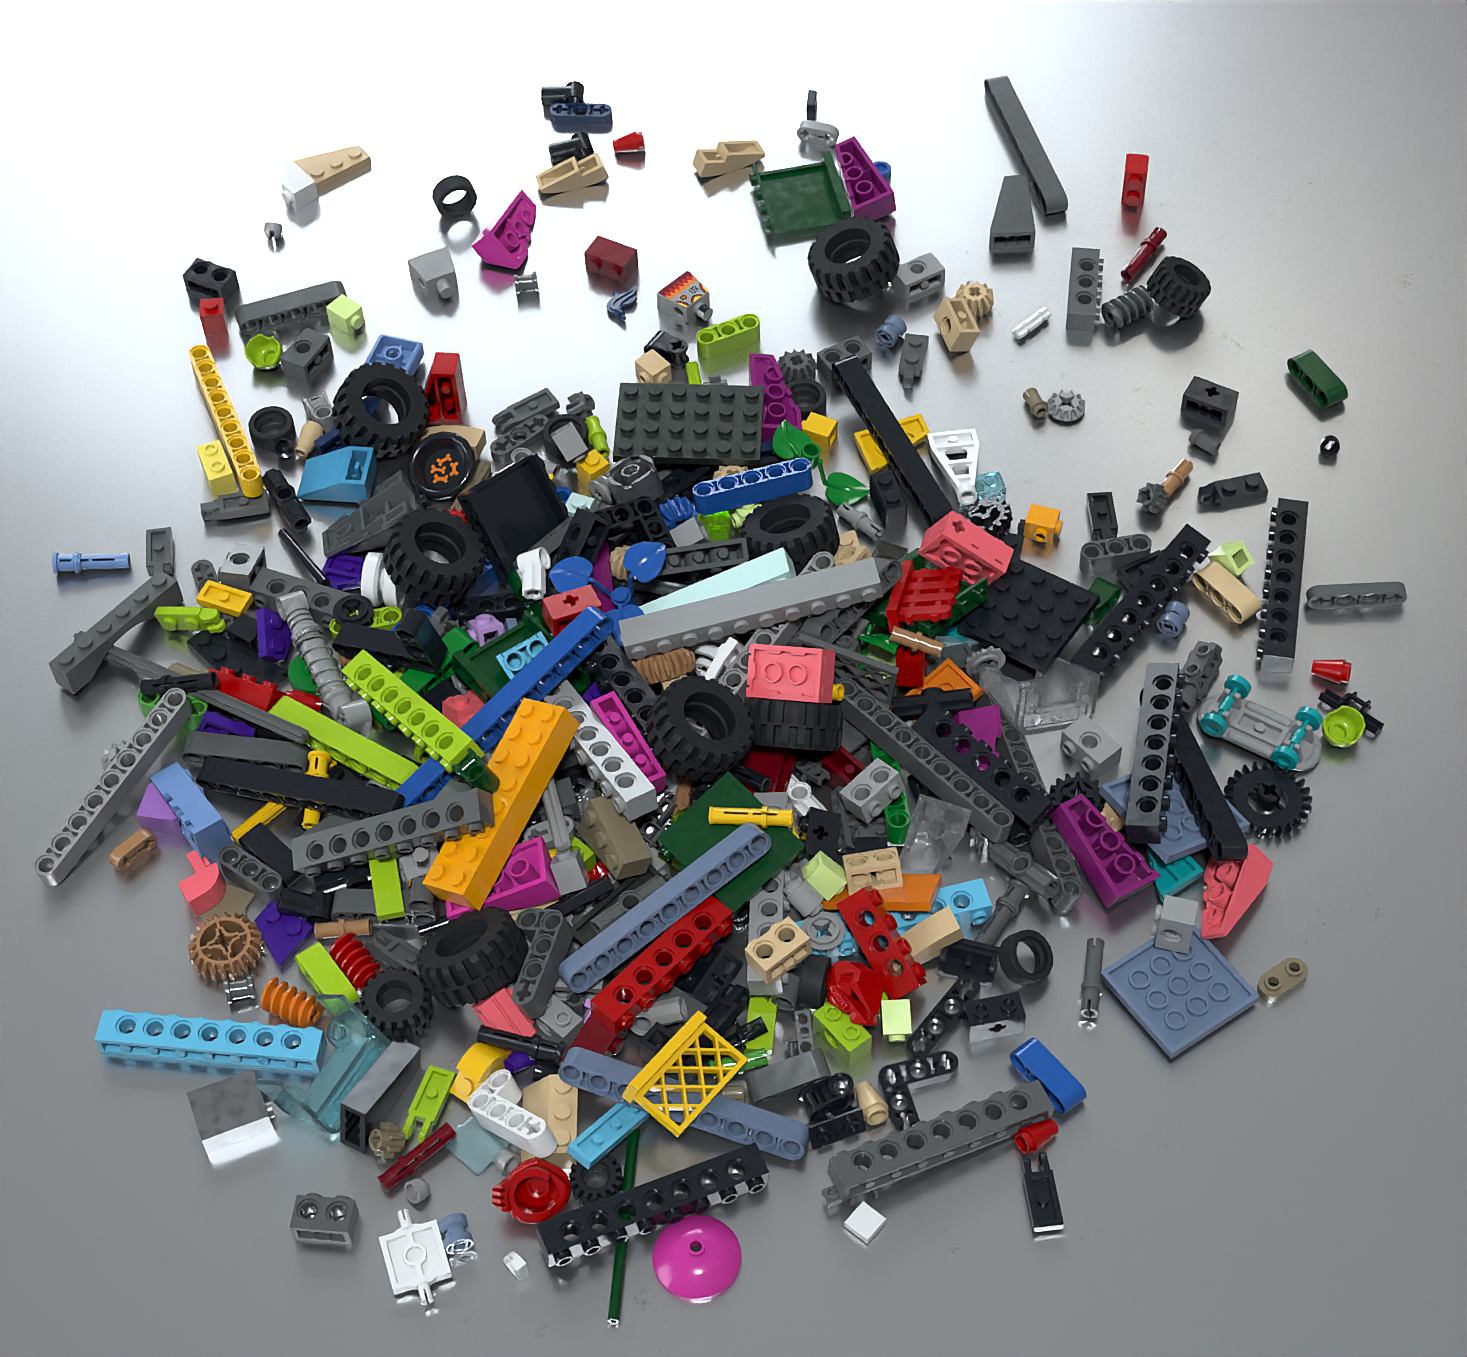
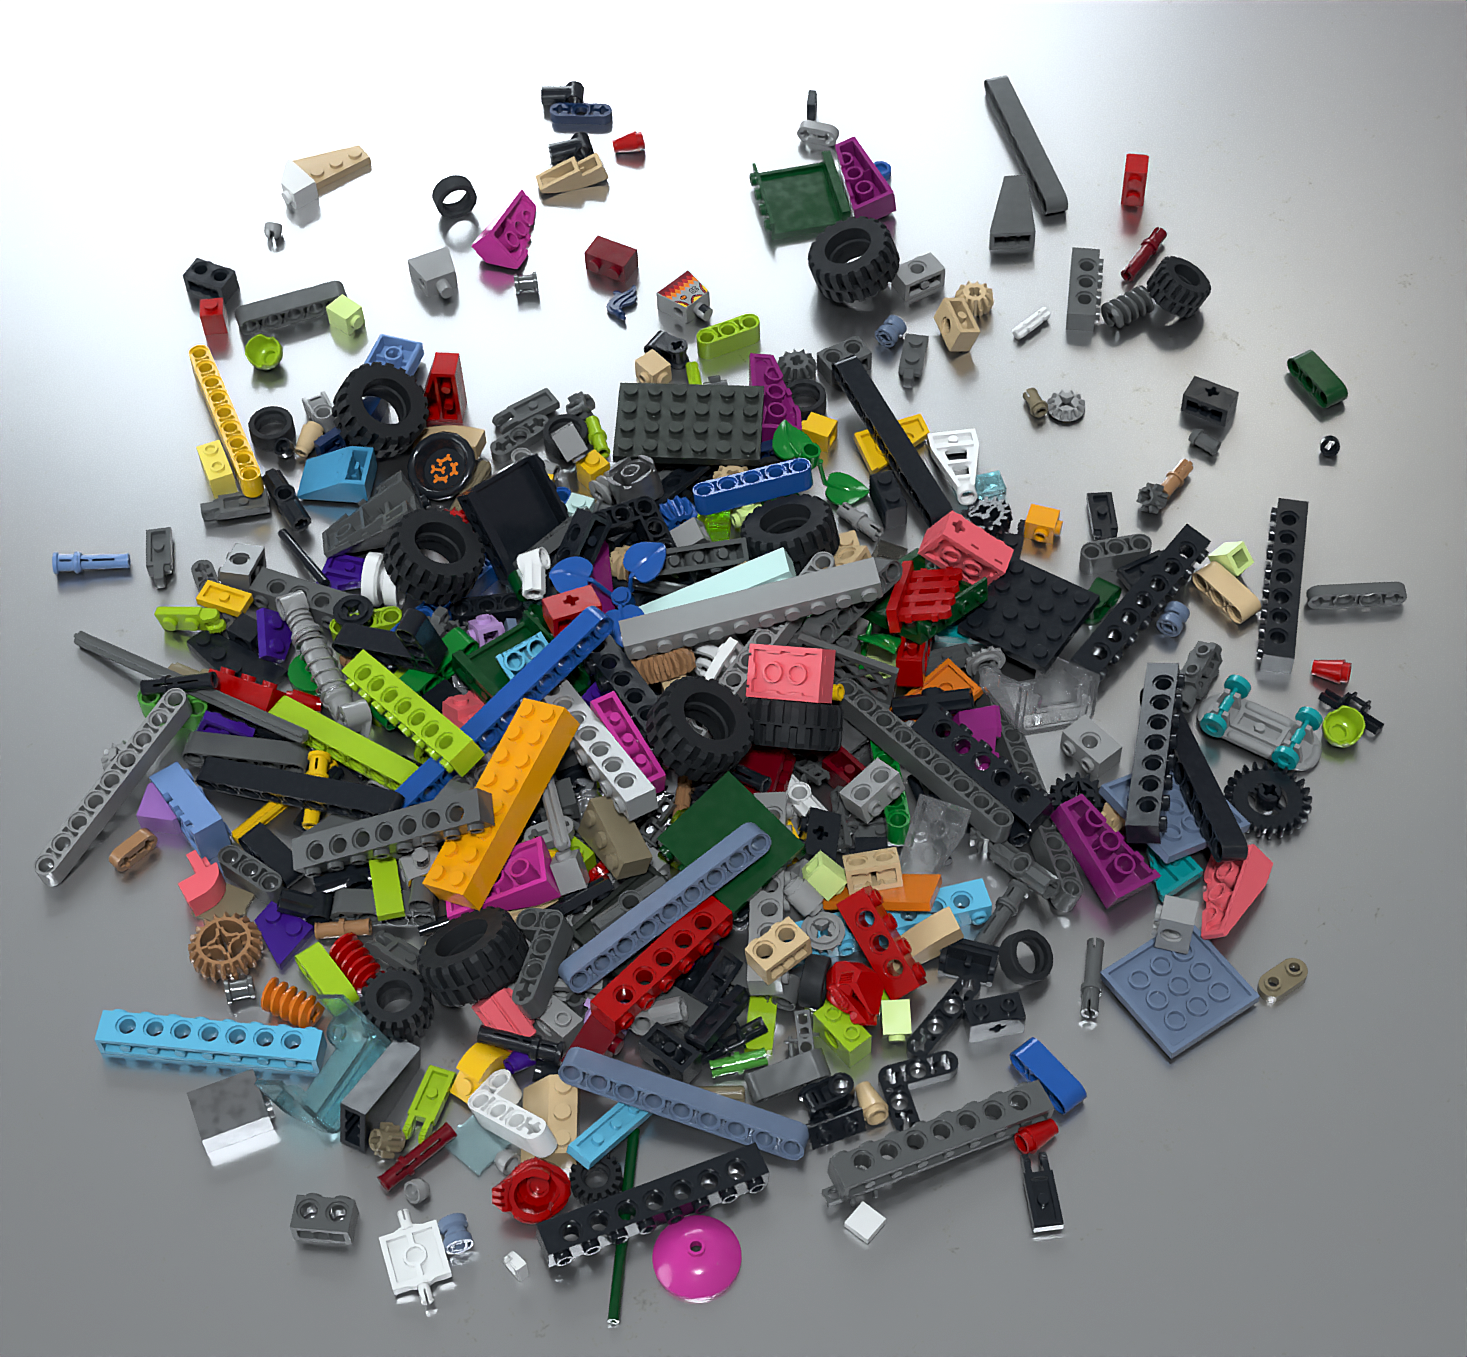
(81, 659): dark grey arch -> none
(306, 355): dark grey brick -> none
(476, 772): dark green piece -> none
(663, 1063): yellow fence -> none
(727, 157): tan slope -> none
(740, 816): yellow pin -> none
(916, 641): medium nougat pin -> none
(1233, 490): black hinge -> none

